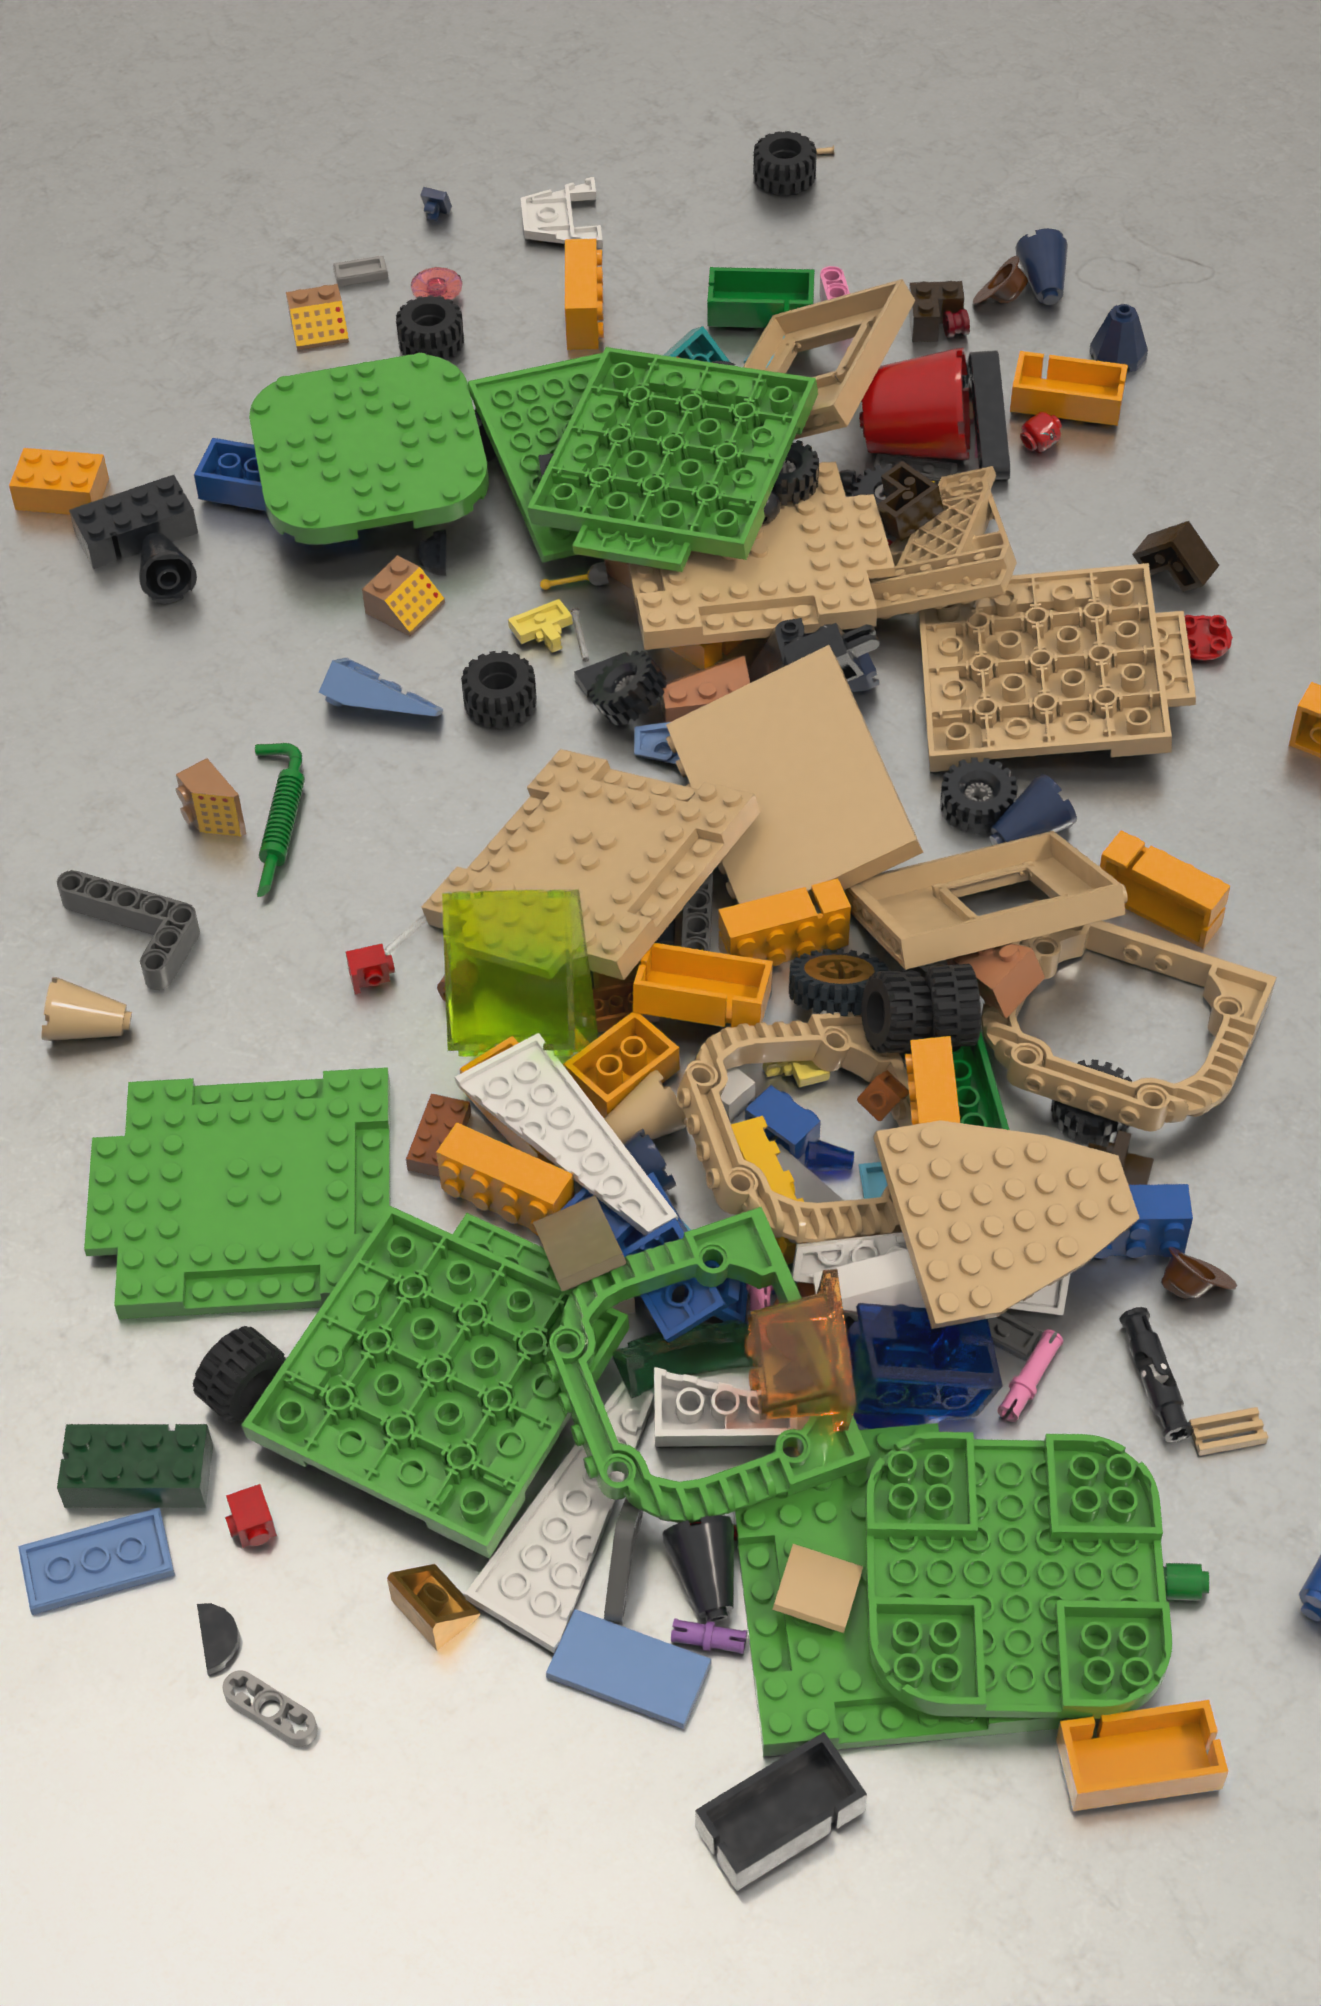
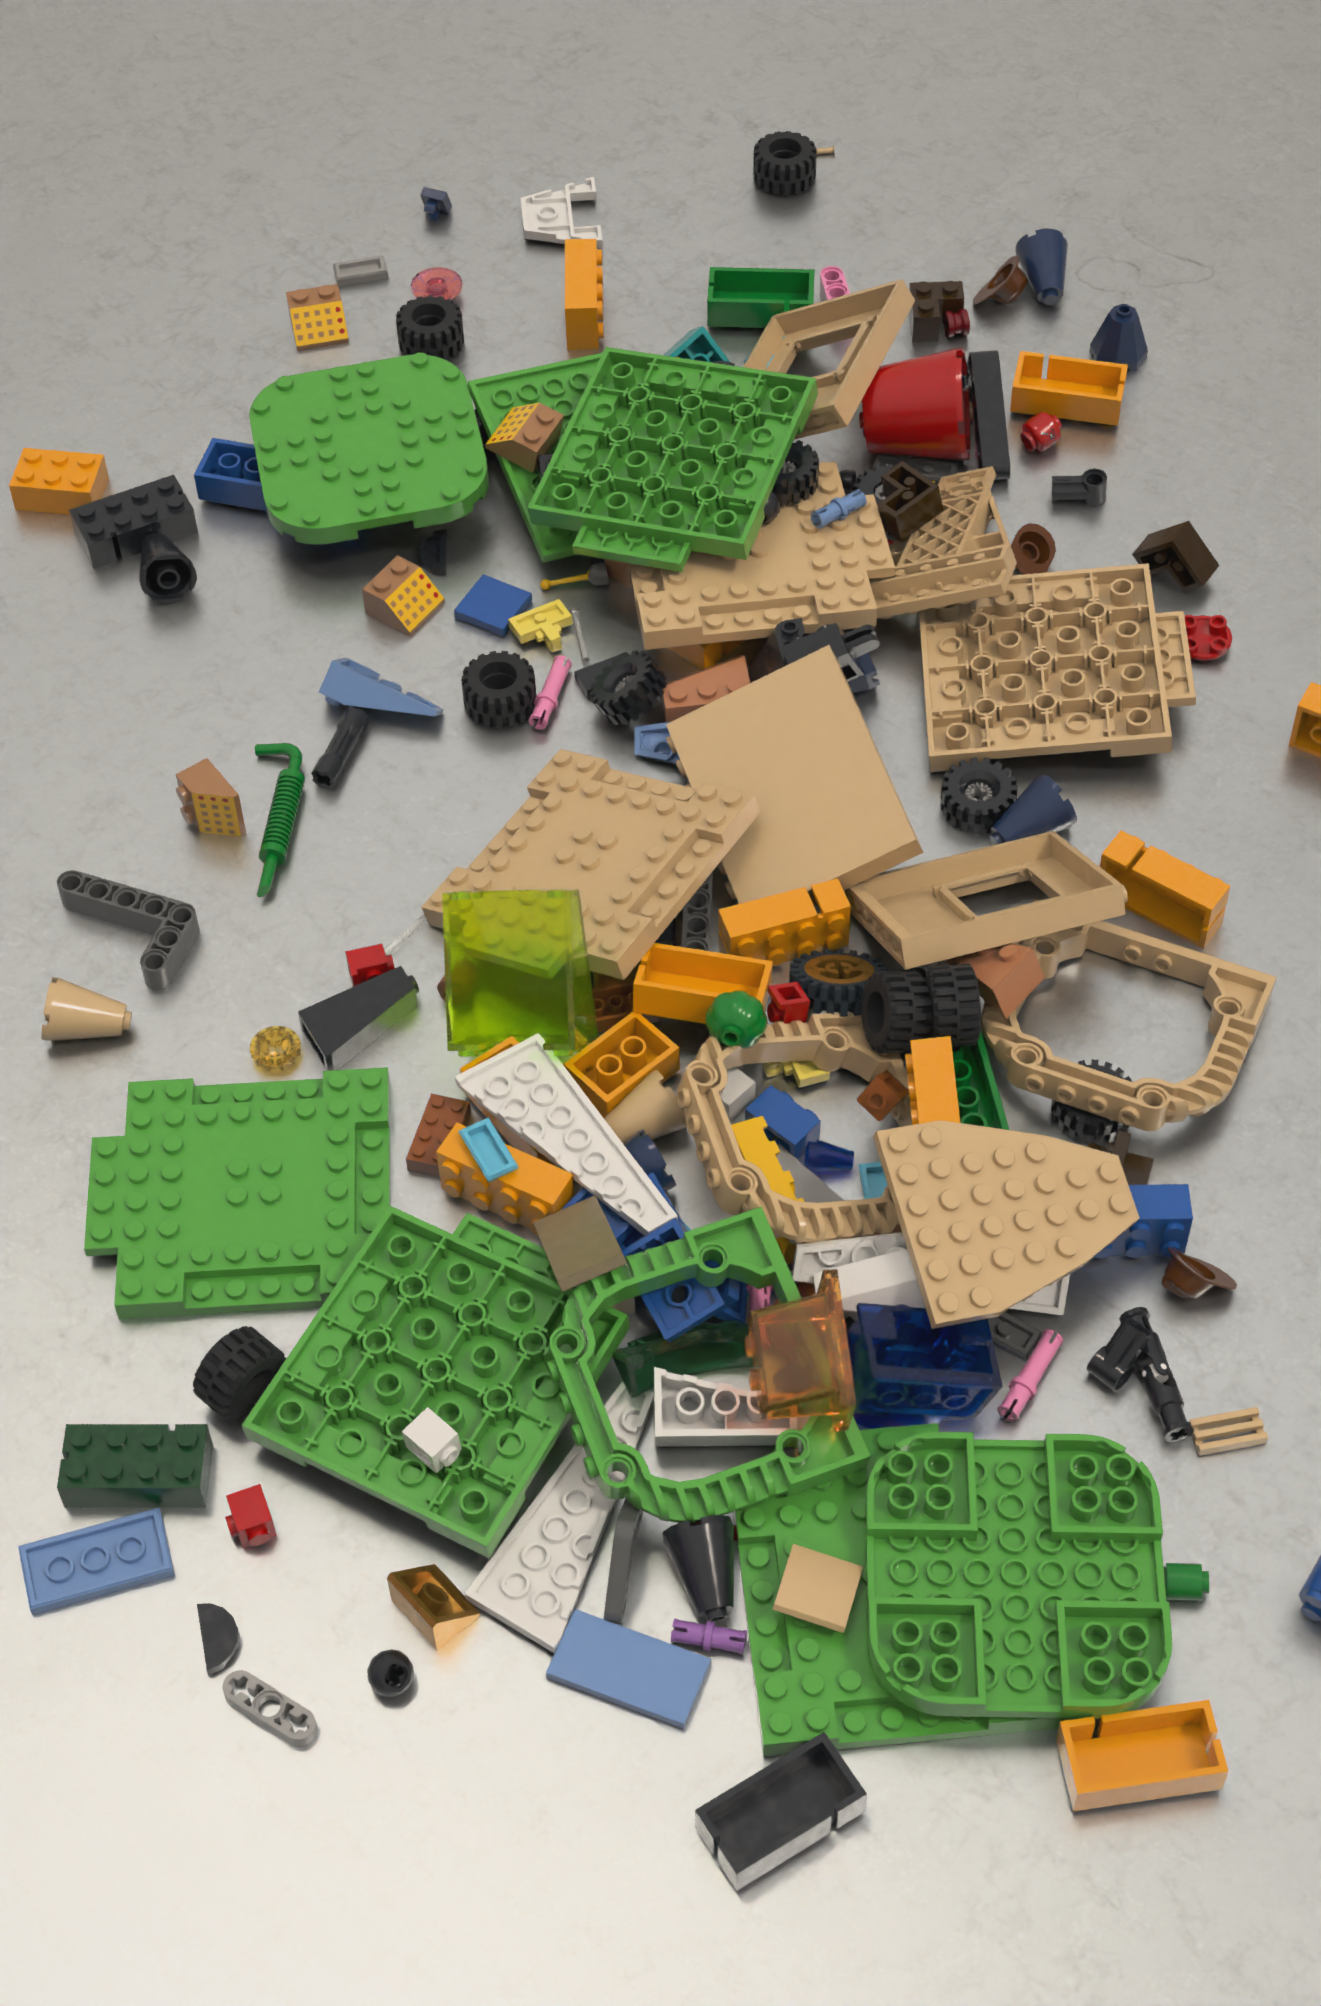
(276, 1037): none -> clear yellow gear
(348, 732): none -> black axle
(358, 1016): none -> black slope
(390, 1673): none -> black piece
(432, 1440): none -> white brick
(488, 1149): none -> medium azure tile
(492, 604): none -> blue tile
(526, 434): none -> medium nougat slope
(546, 700): none -> bright pink pin
(736, 1019): none -> green plant
(787, 1003): none -> red brick
(838, 508): none -> medium blue pin
(1033, 549): none -> reddish brown piece
(1089, 487): none -> black piece
(1114, 1361): none -> black piece

